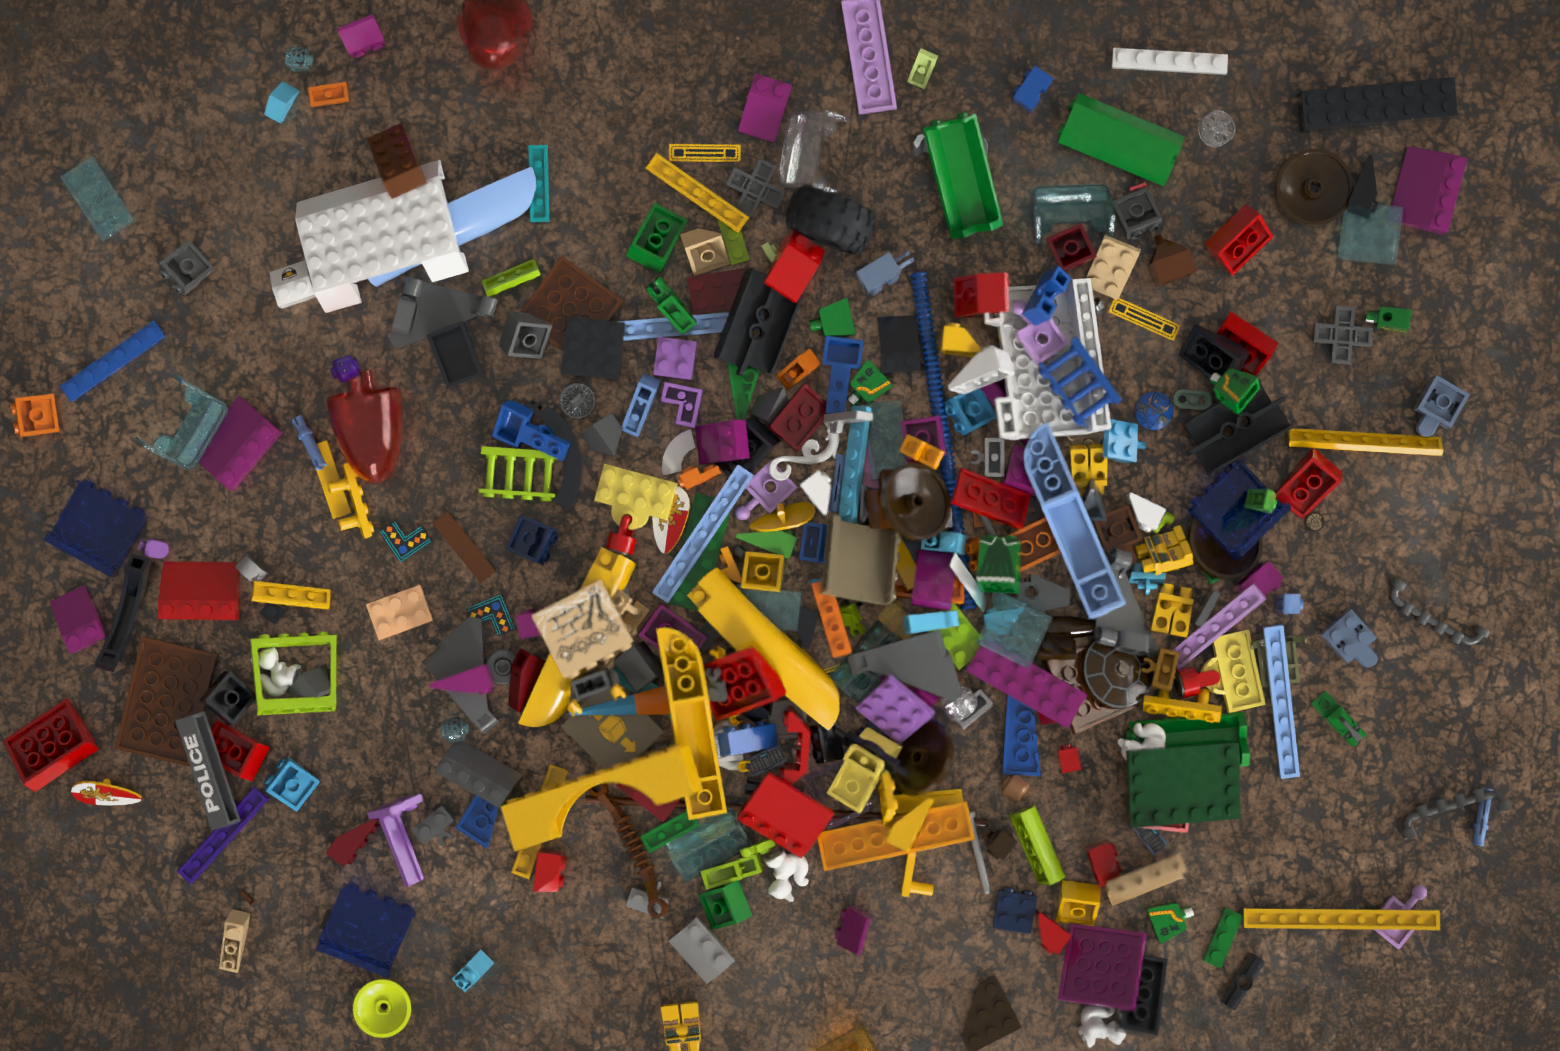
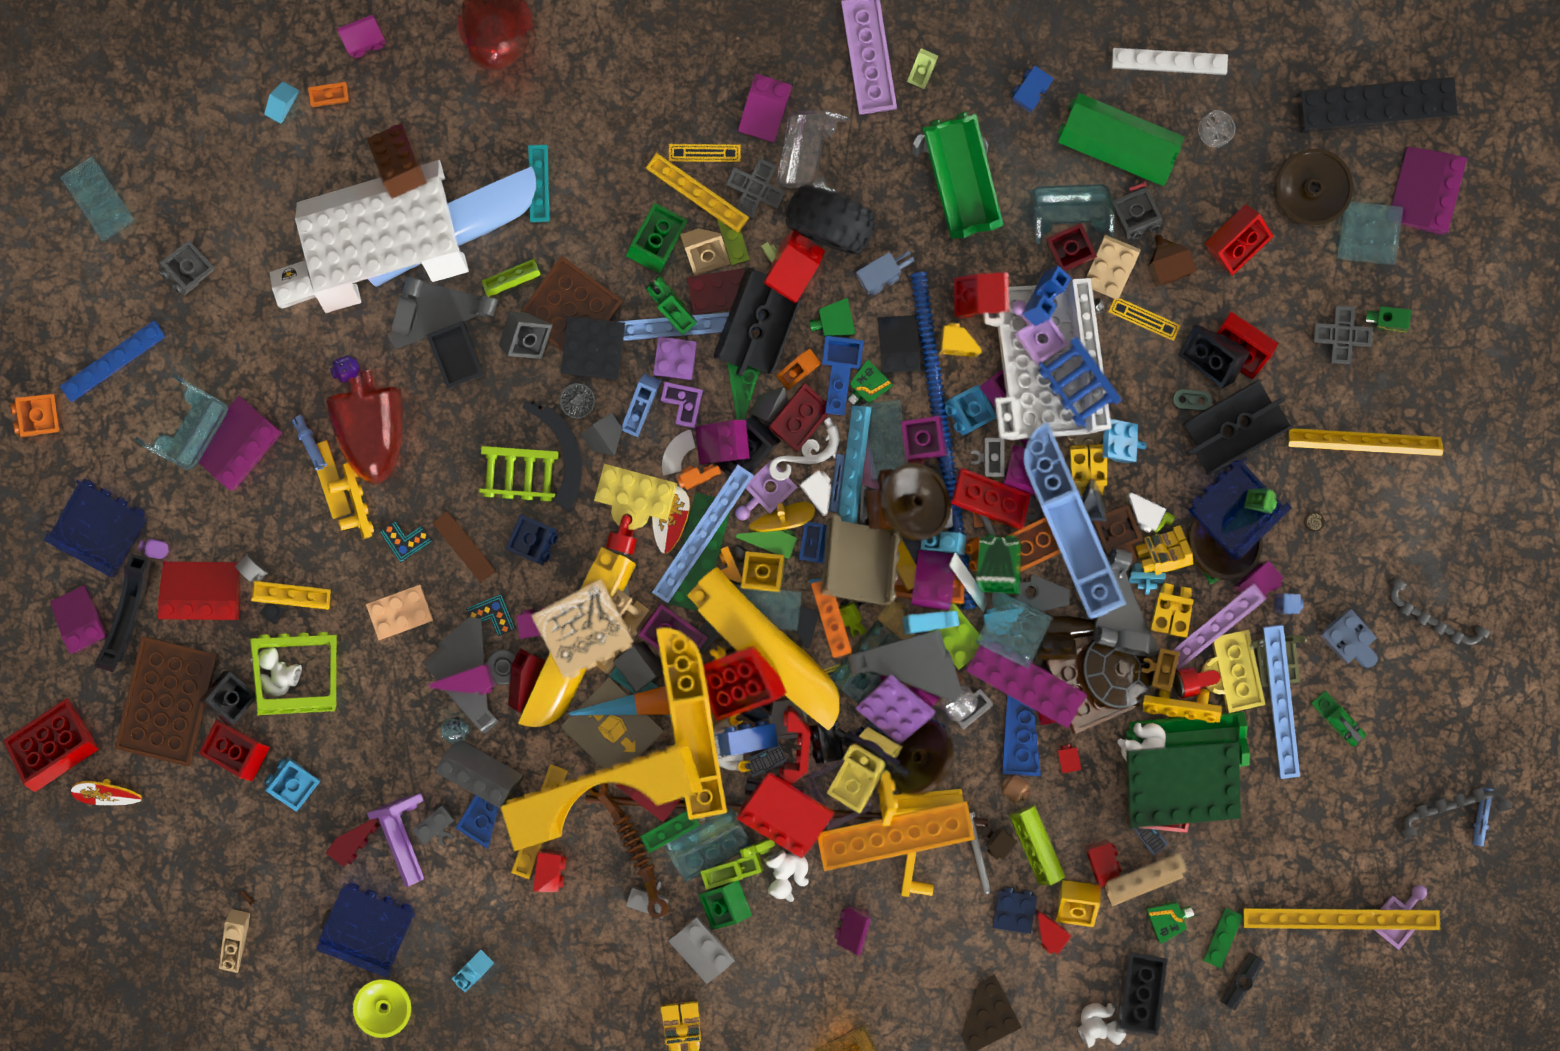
(208, 771): dark grey brick -> none
(222, 837): dark purple tile -> none
(298, 59): clear light blue head -> none
(312, 683): dark grey slope -> none
(515, 428): blue plate -> none
(591, 684): dark grey torso -> none
(715, 687): dark grey plate -> none
(837, 420): light grey hinge -> none
(906, 829): yellow slope -> none
(921, 451): light orange slope -> none
(983, 370): white slope -> none
(1102, 966): magenta plate -> none
(1154, 410): blue dish -> none
(1205, 608): dark grey tile -> none
(1235, 388): green torso -> none
(1309, 483): red slope -> none
(1365, 192): black slope -> none
(1436, 405): sand blue brick -> none

